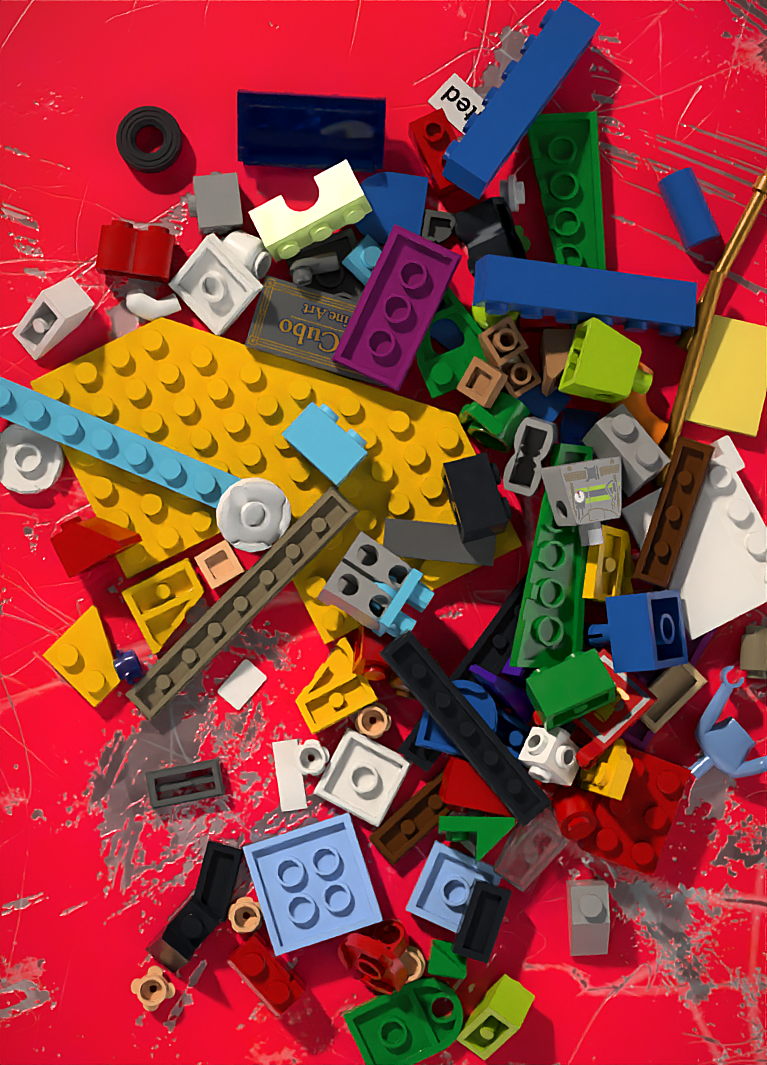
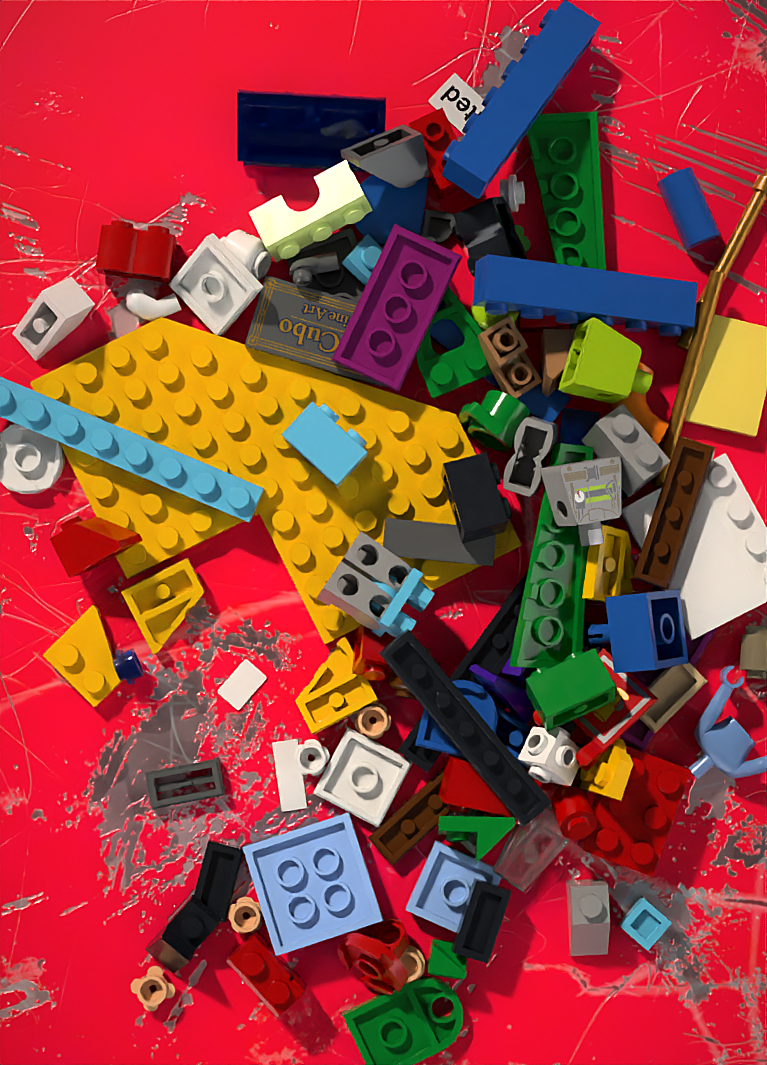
(145, 117): black tyre -> none
(216, 203): light grey head -> none
(219, 564): light nougat plate -> none
(242, 602): dark tan tile -> none
(253, 514): white tile -> none
(392, 156): none -> dark grey slope
(482, 382): medium nougat plate -> none
(496, 1017): lime slope -> none
(644, 923): none -> medium azure plate
(725, 445): white tile -> none

